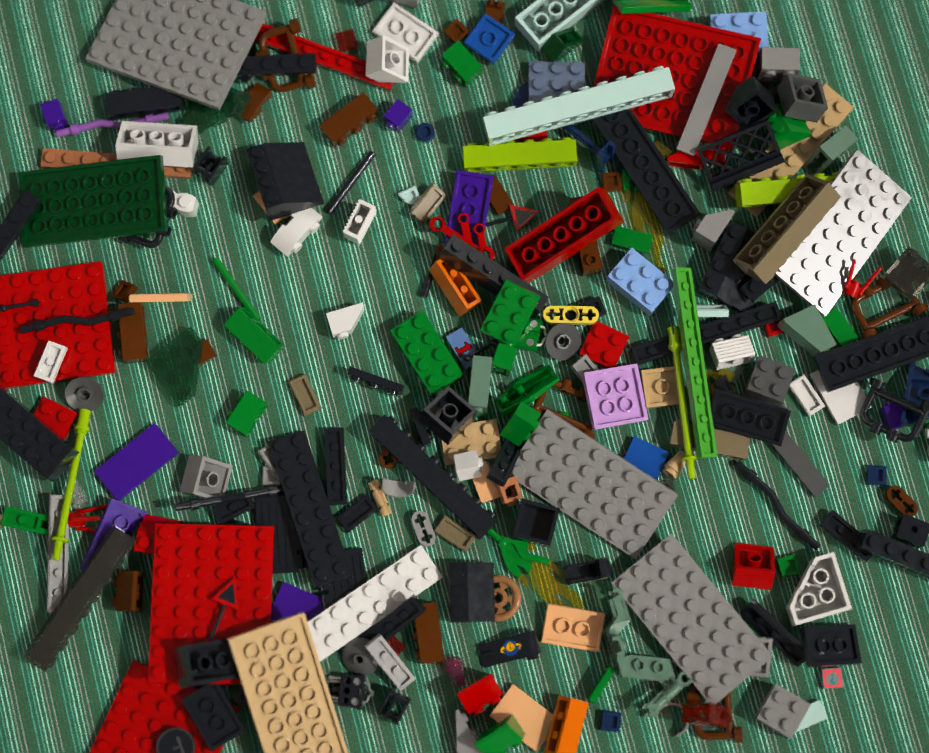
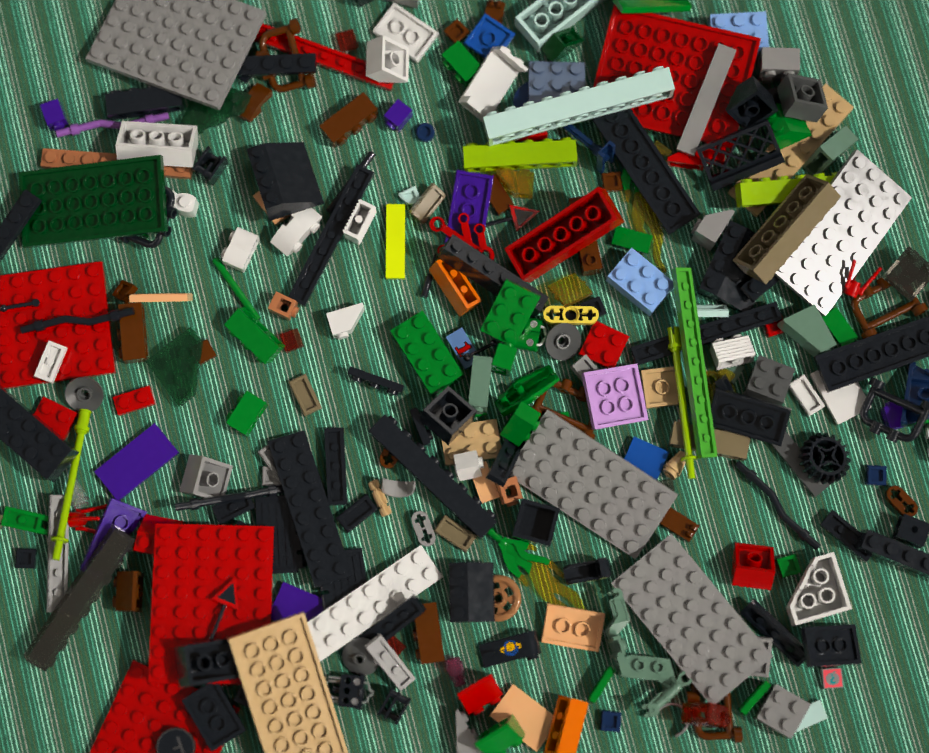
(26, 558): none -> black tile
(134, 400): none -> red plate
(240, 249): none -> white brick
(280, 300): none -> nougat brick
(292, 340): none -> clear red tile
(331, 235): none -> black plate
(395, 241): none -> neon yellow tile
(491, 81): none -> white panel
(517, 183): none -> clear yellow slope
(569, 290): none -> clear yellow piece
(679, 524): none -> reddish brown hinge
(754, 697): none -> green tile
(837, 465): none -> black gear

